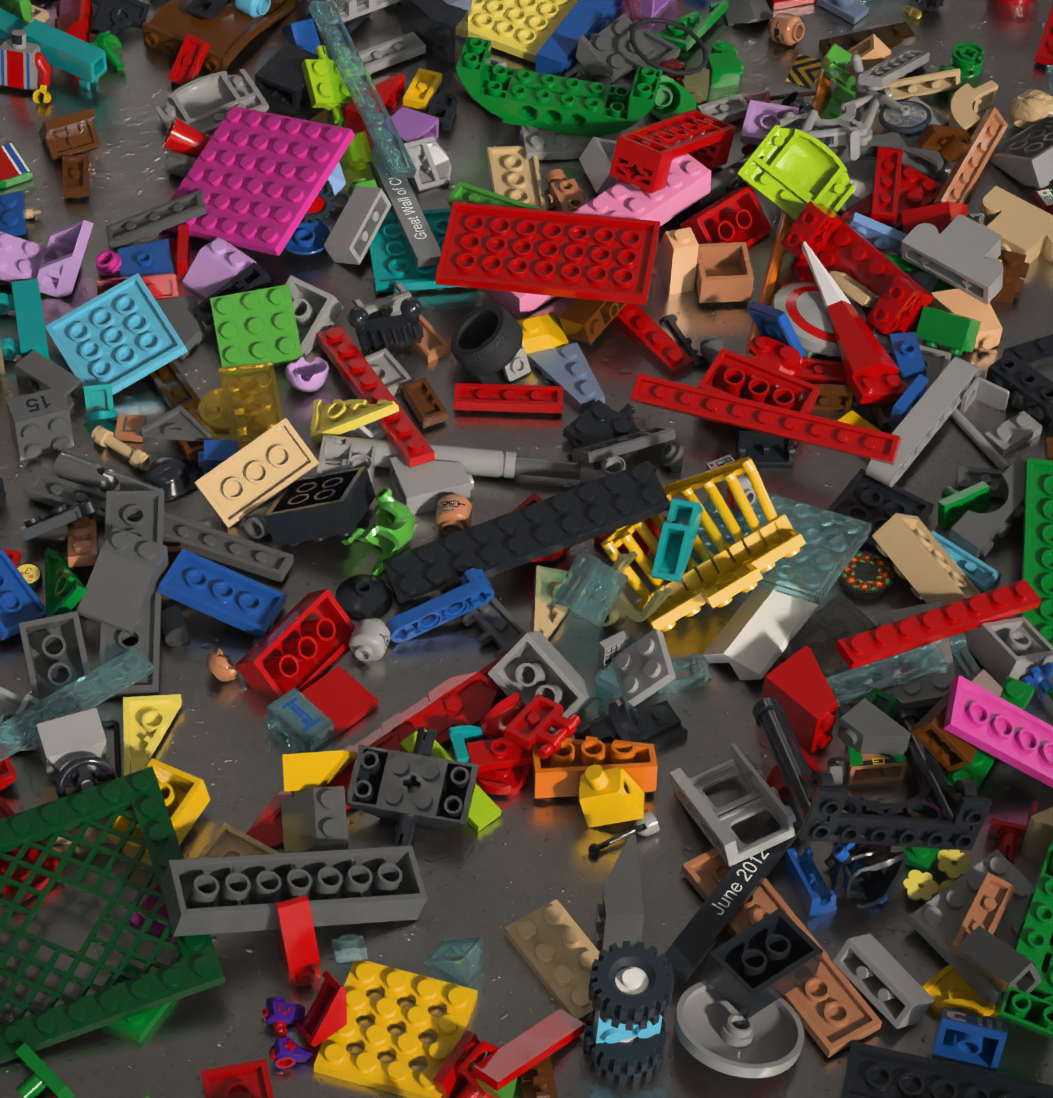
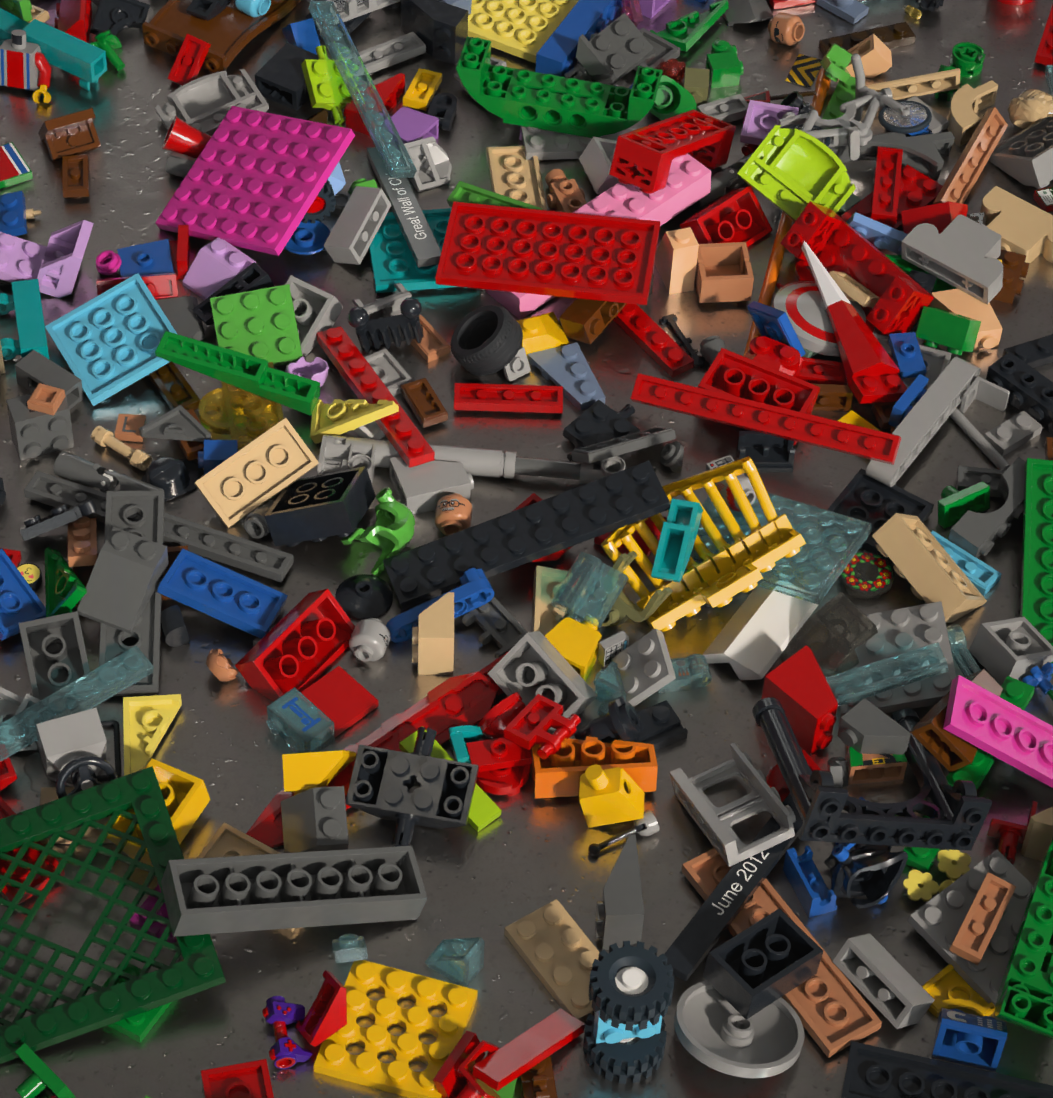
(46, 399): none -> nougat tile
(99, 403): teal tile -> none
(156, 219): dark grey tile -> none
(241, 371): none -> green slope
(297, 942): red slope -> none
(357, 153): clear neon green slope -> none
(435, 638): none -> tan slope
(576, 643): none -> yellow torso
(681, 27): black piece -> none
(884, 701): dark green tile -> none
(893, 68): light grey plate -> none
(937, 624): red plate -> none
(947, 140): reddish brown plate -> none
(998, 962): dark grey brick -> none

